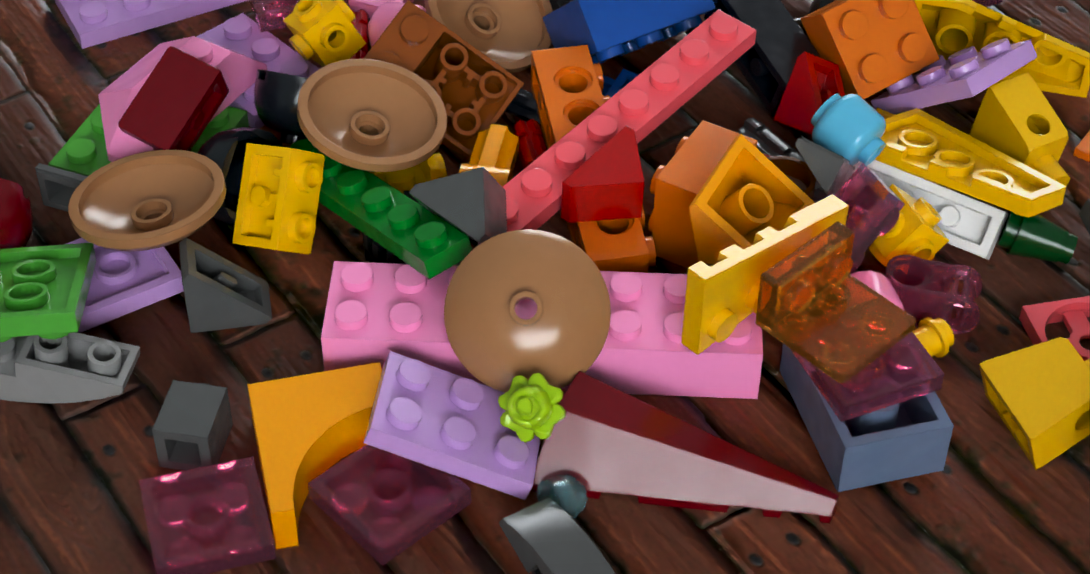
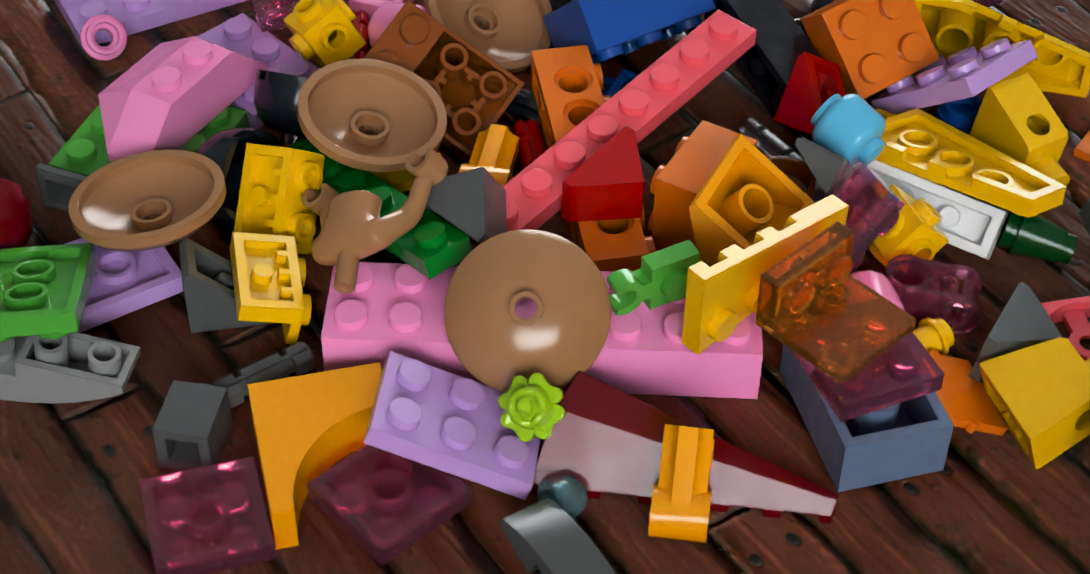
(113, 28): none -> bright pink plate
(175, 102): dark red panel -> none
(270, 281): none -> yellow bracket
(296, 360): none -> dark grey axle
(353, 221): none -> medium nougat piece
(656, 282): none -> bright green plate
(682, 496): none -> light orange piece
(960, 113): none -> blue plate
(966, 398): none -> orange piece
(1018, 326): none -> dark grey slope

